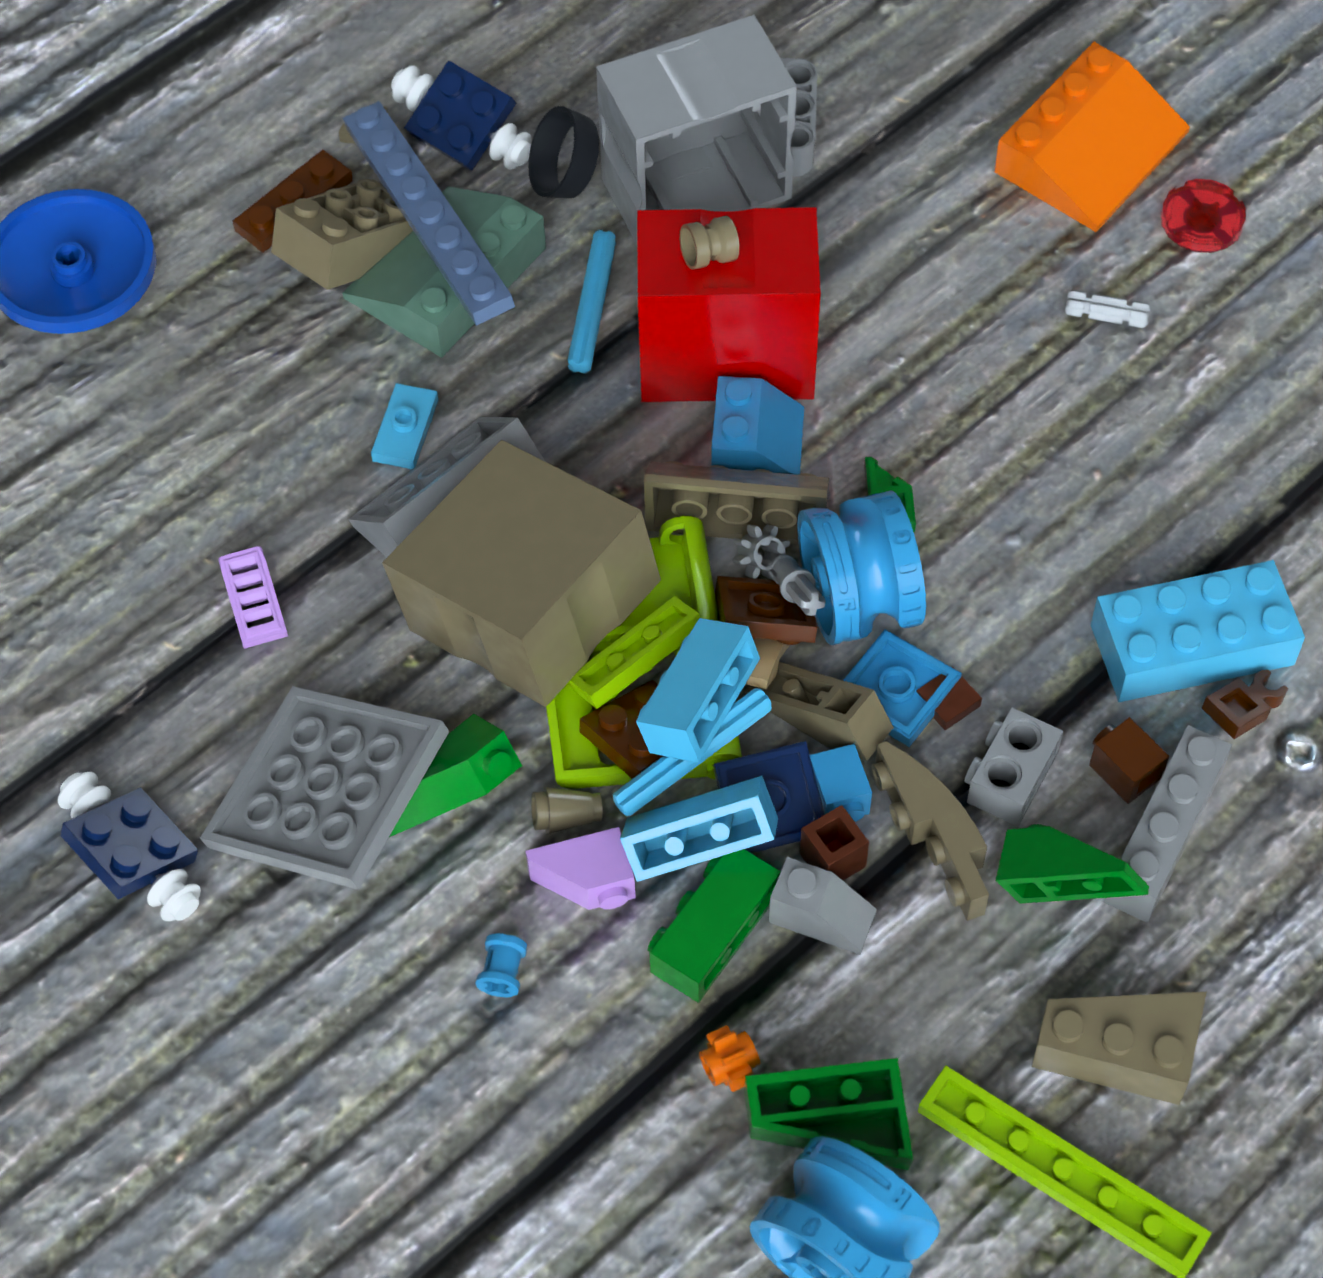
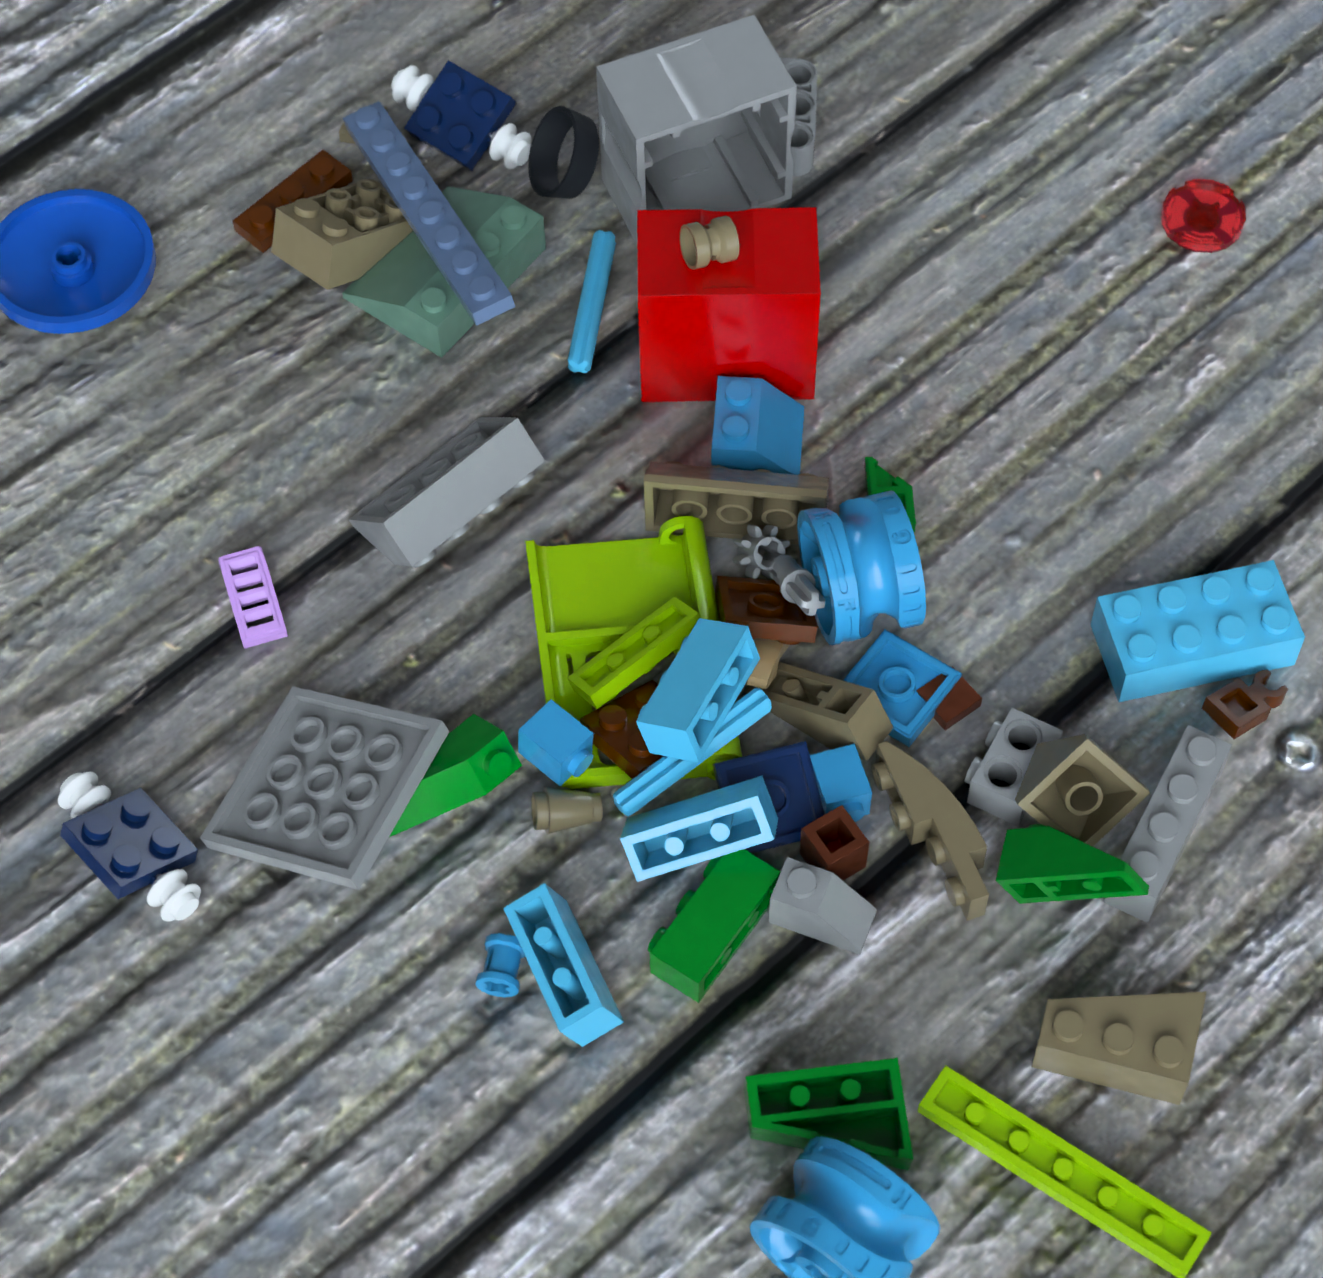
(404, 426): medium azure plate -> none
(523, 571): dark tan tile -> none
(556, 743): none -> dark azure brick
(563, 965): none -> medium azure brick
(585, 870): lavender slope -> none
(729, 1058): orange gear -> none
(1078, 788): none -> dark tan slope
(1090, 138): orange slope -> none
(1107, 308): axle -> none
(1128, 759): reddish brown brick -> none

